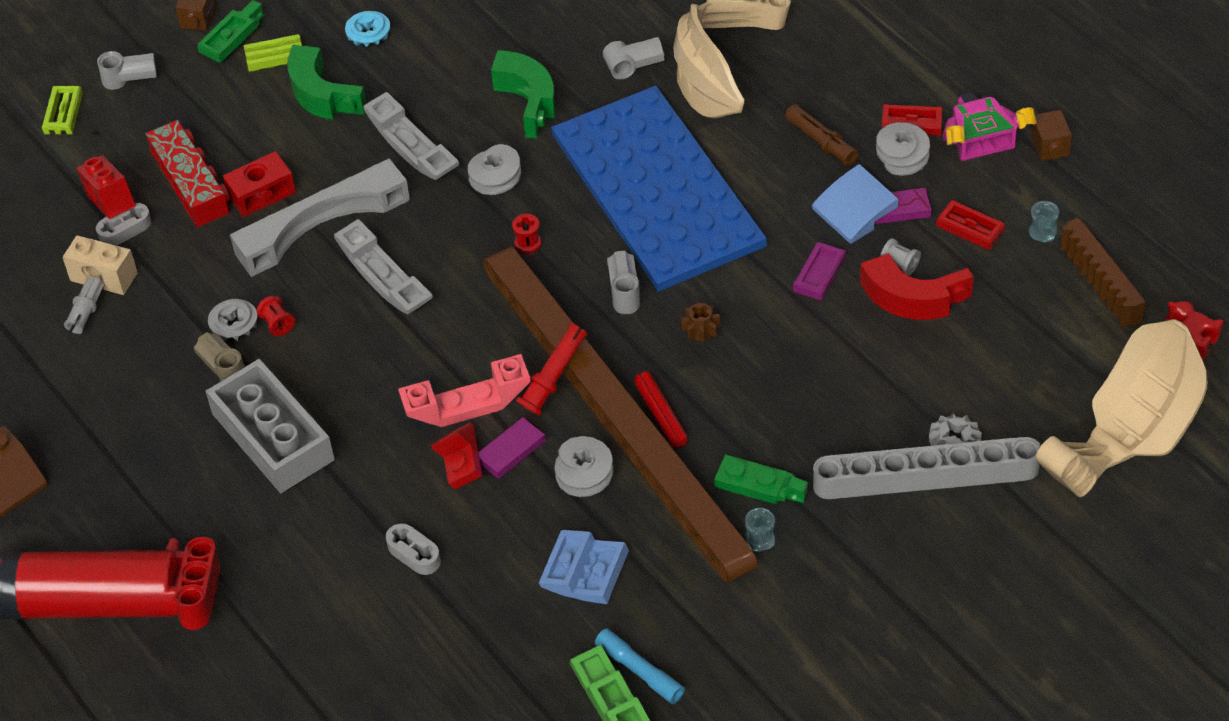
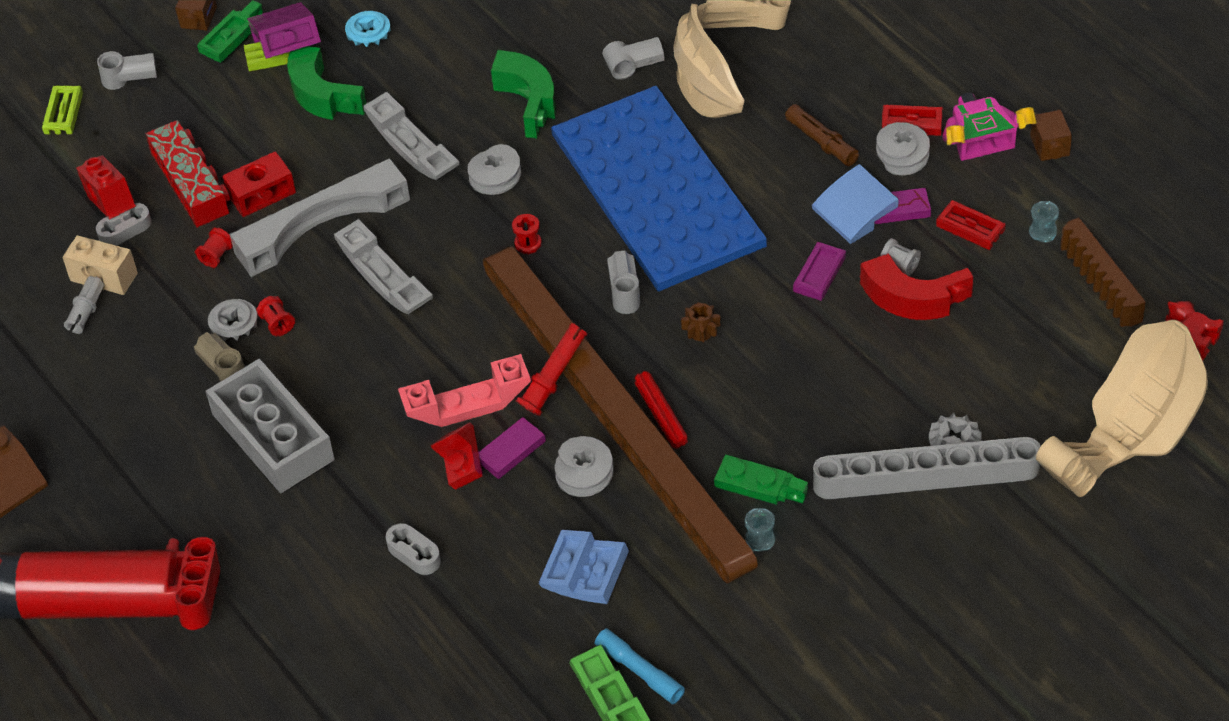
(214, 247): none -> red bush
(284, 30): none -> magenta panel

